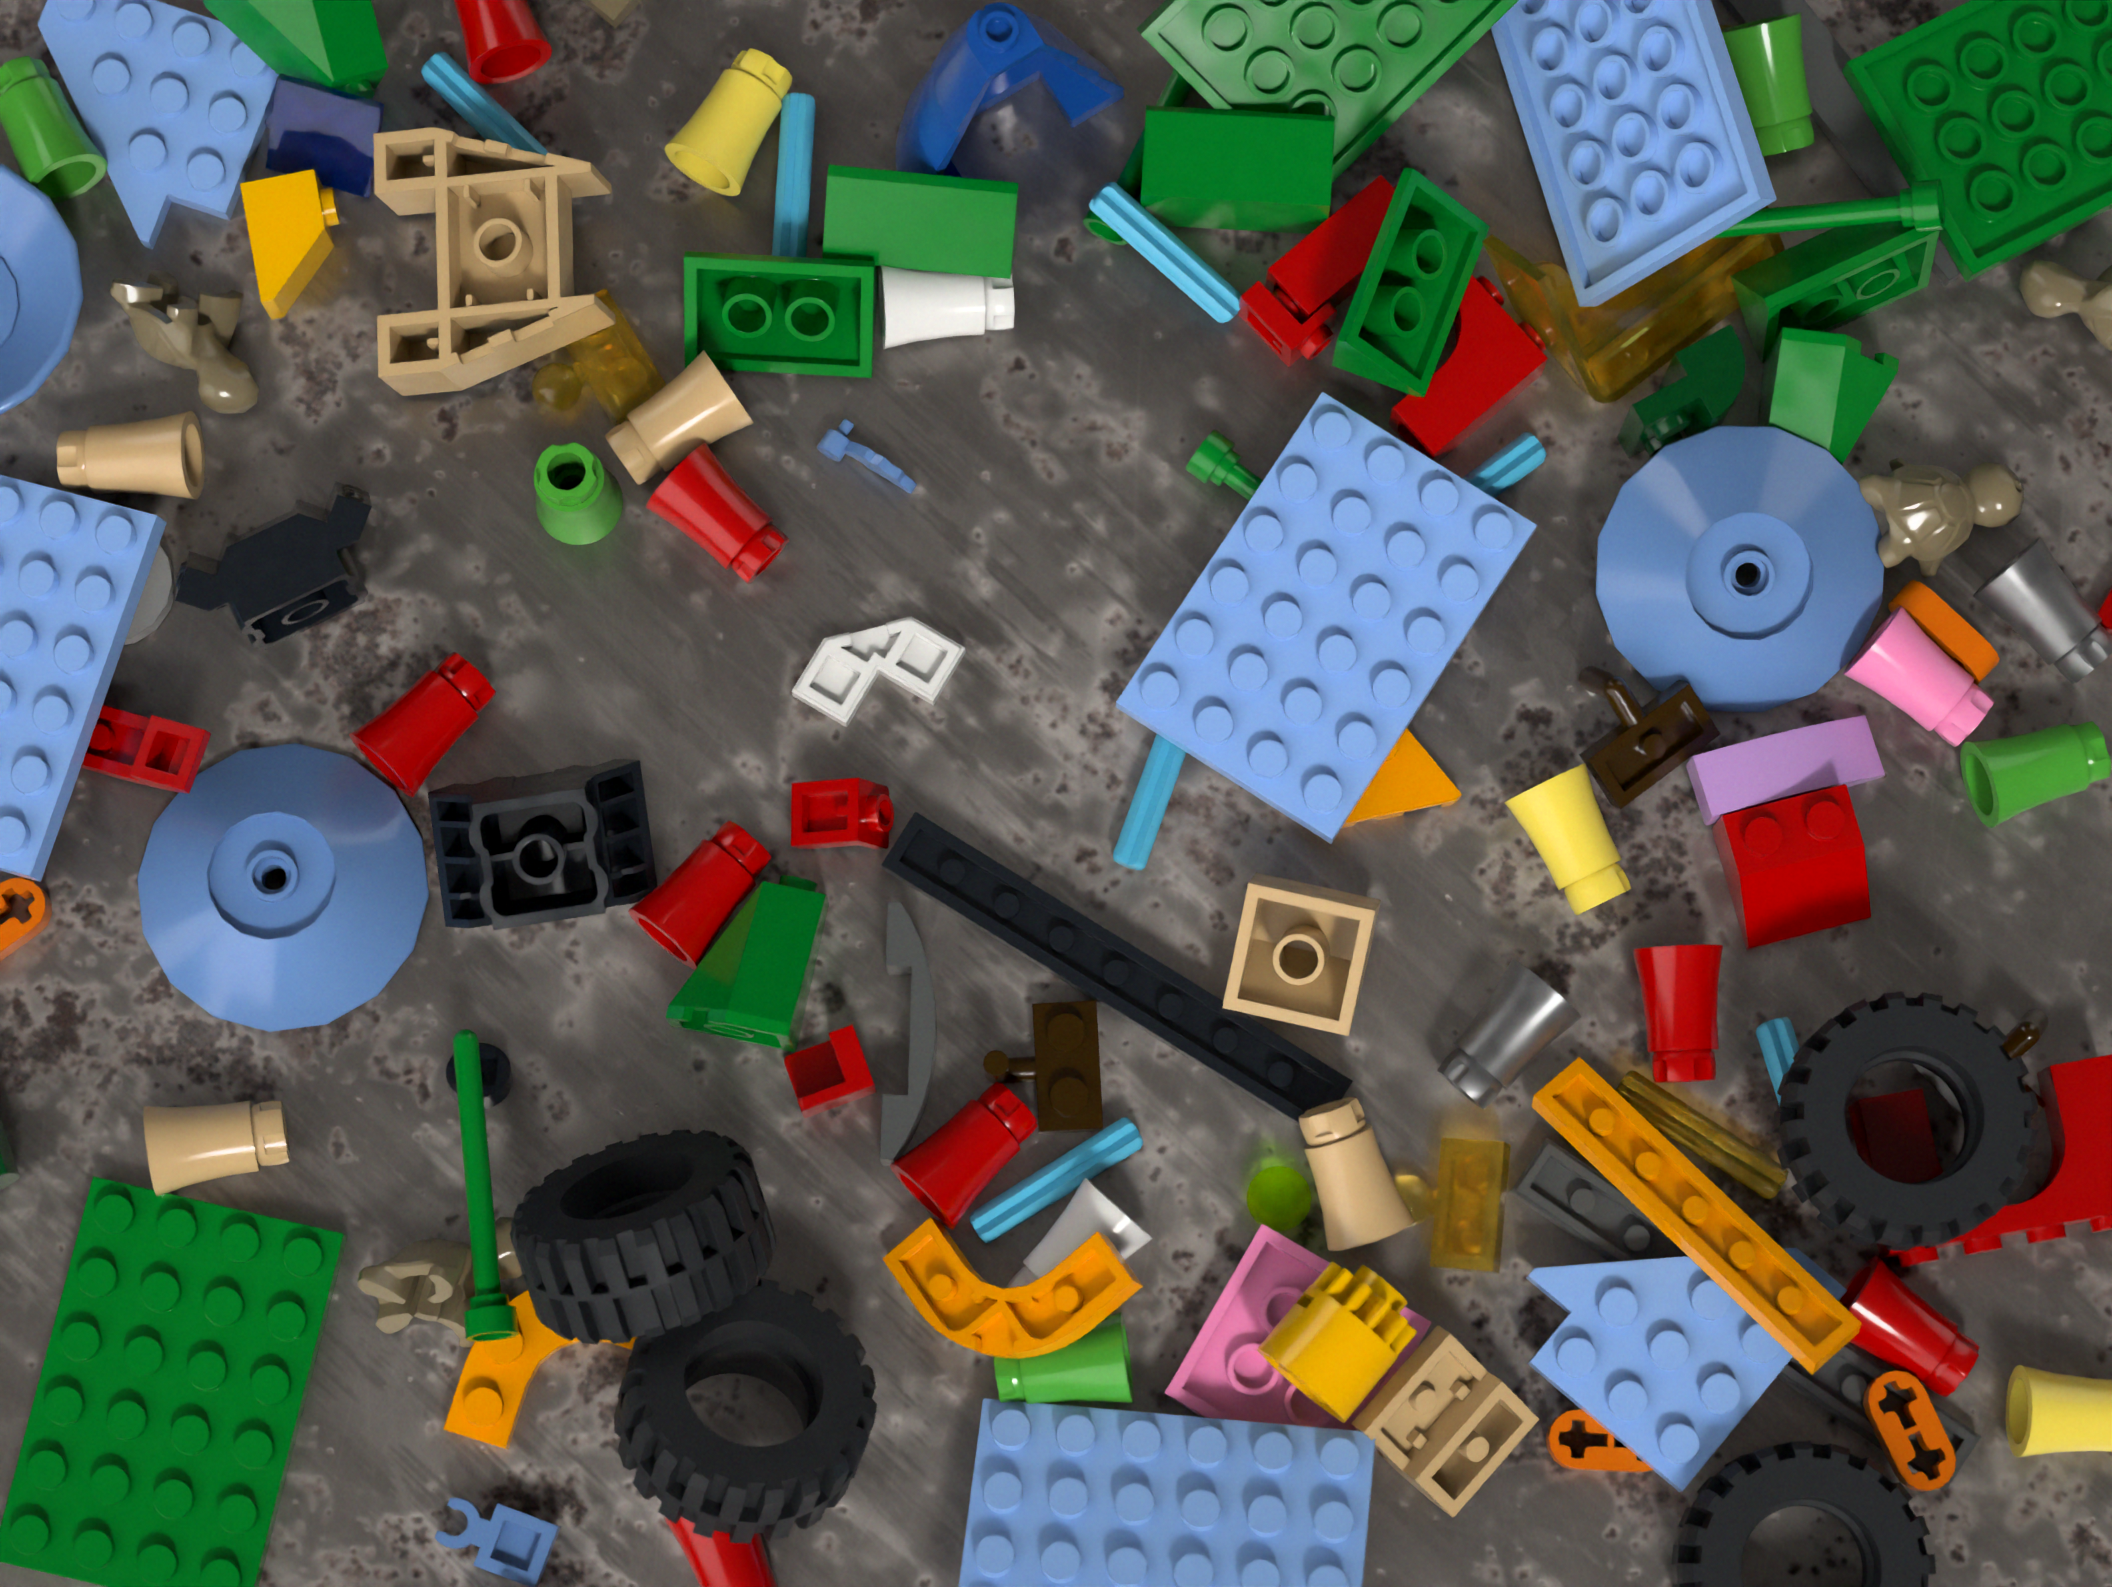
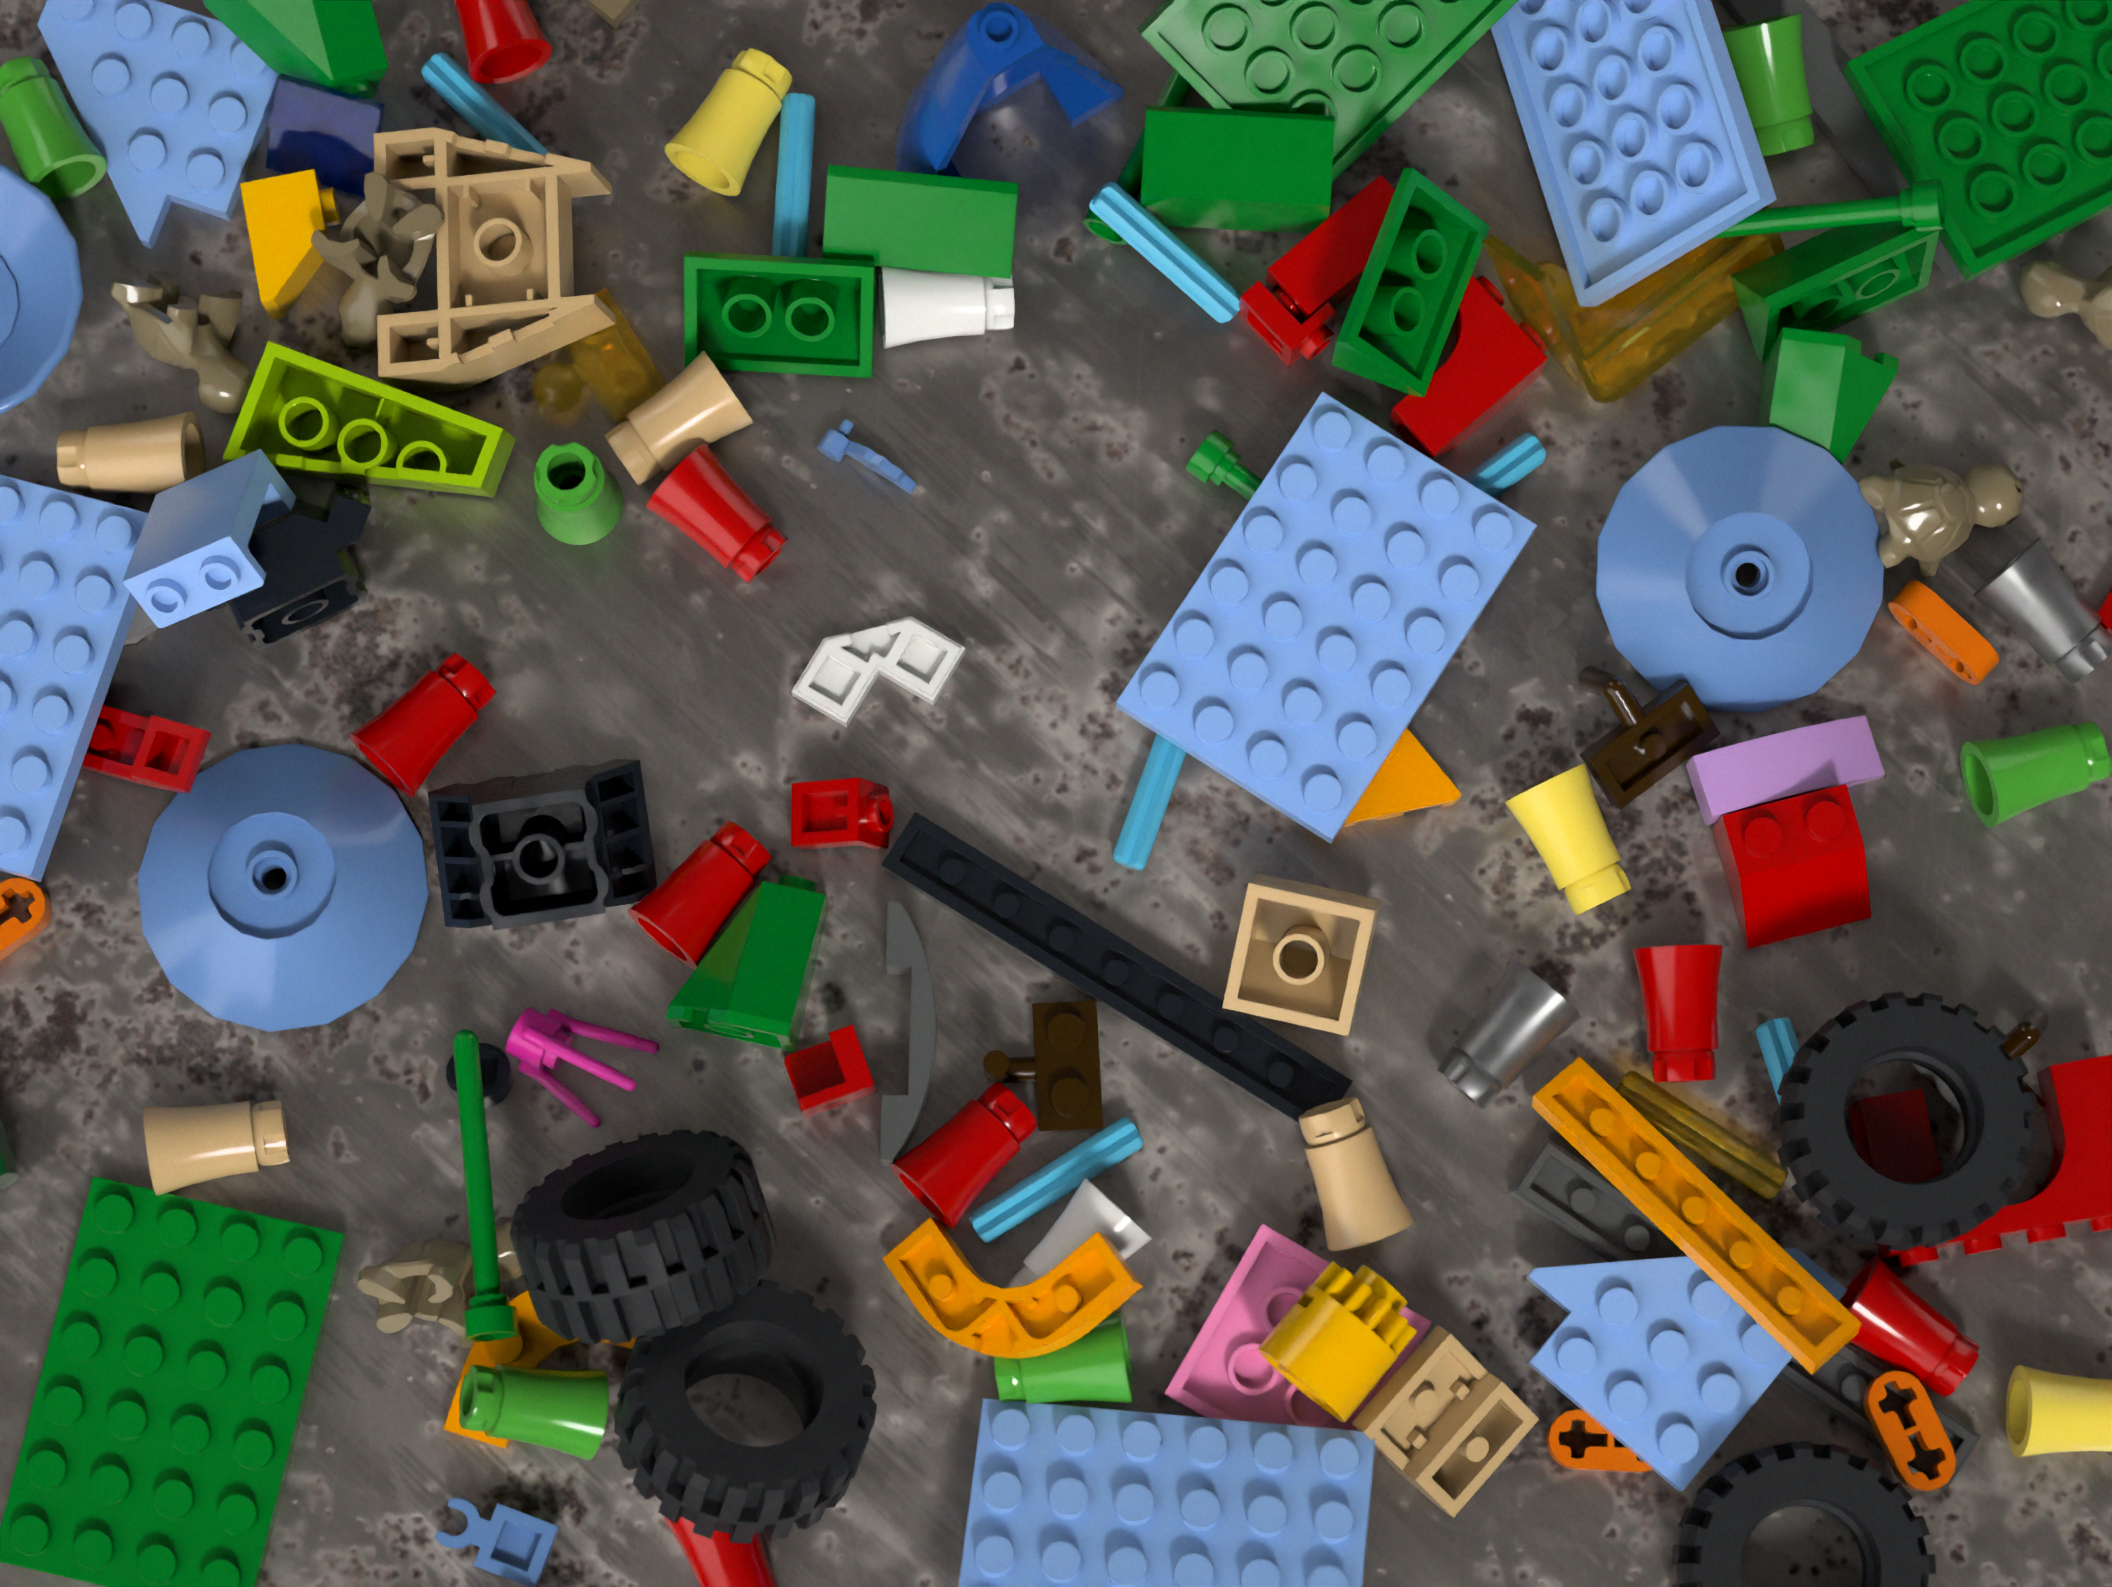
(199, 536): none -> light blue panel
(355, 429): none -> lime wedge
(384, 252): none -> dark tan animal
(537, 1406): none -> bright green plant
(543, 1042): none -> dark pink plant
(1278, 1198): clear neon green plate -> none
(1465, 1206): clear yellow plate -> none
(1691, 395): dark green brick -> none
(1920, 678): bright pink plant -> none

